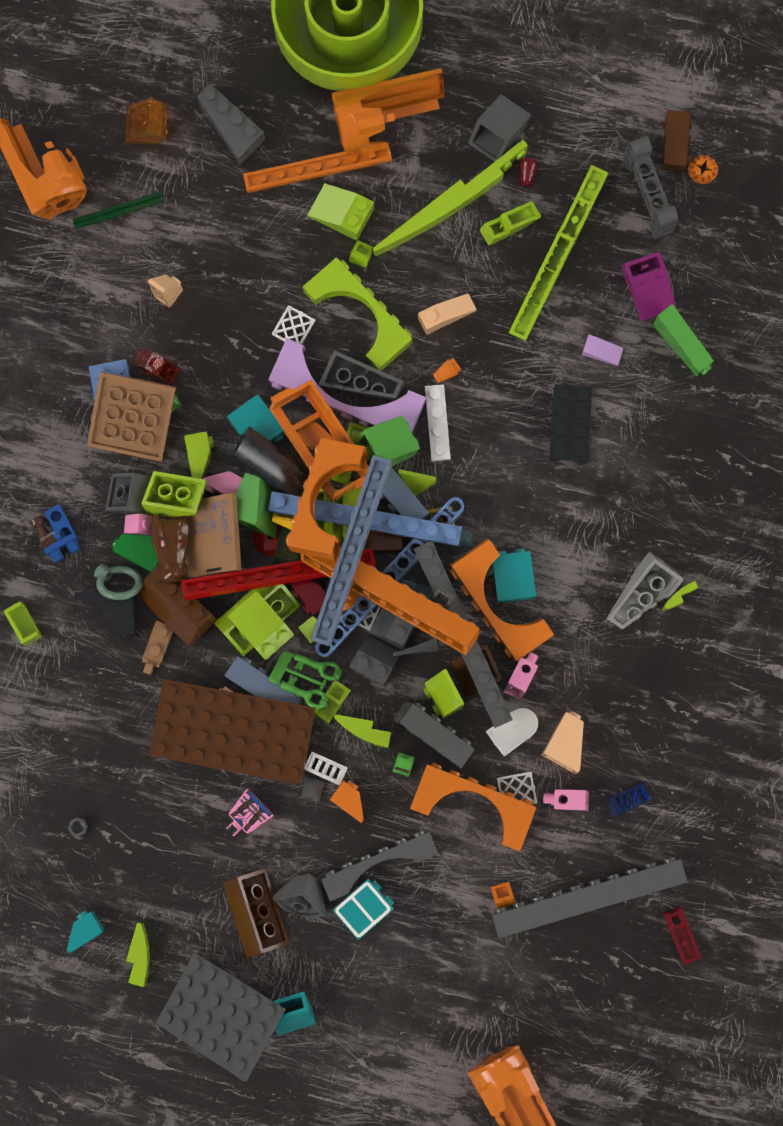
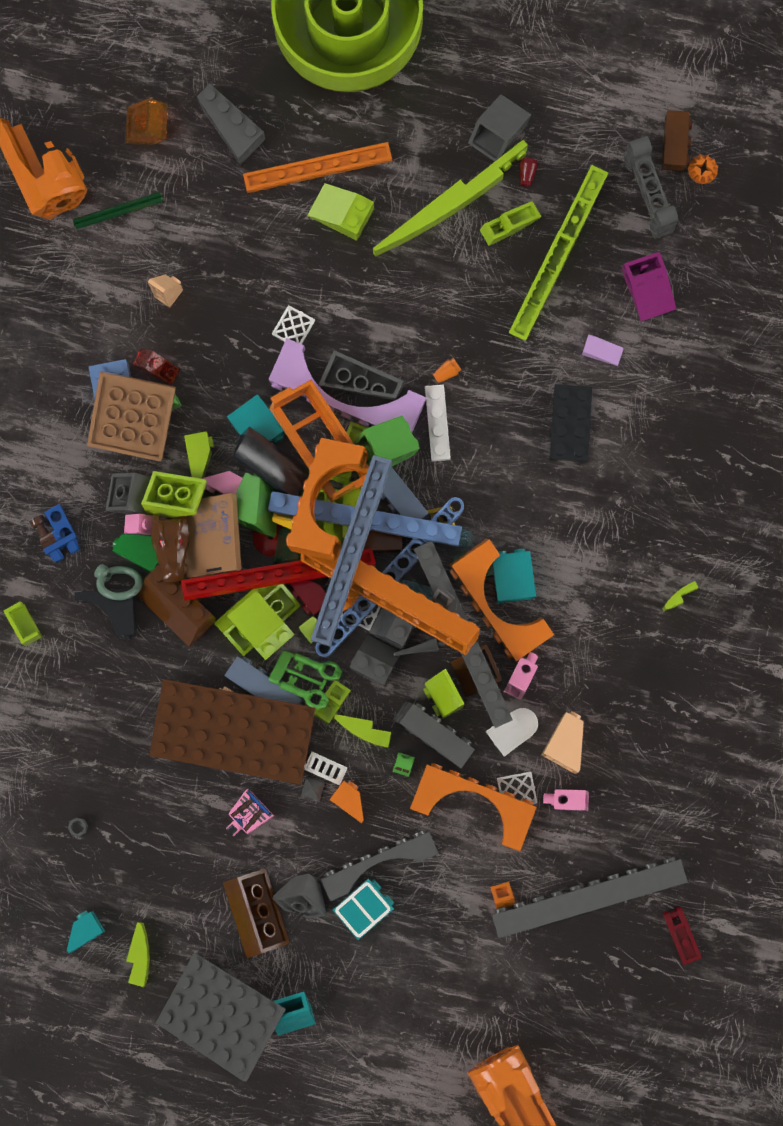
(156, 647): medium nougat hinge -> none
(312, 434): orange slope -> none
(339, 281): lime arch -> none
(361, 254): lime slope -> none
(367, 109): orange piece -> none
(416, 482): lime slope -> none
(445, 313): light nougat slope -> none
(614, 807): clear blue slope -> none
(648, 586): light grey wedge -> none
(683, 340): bright green slope -> none

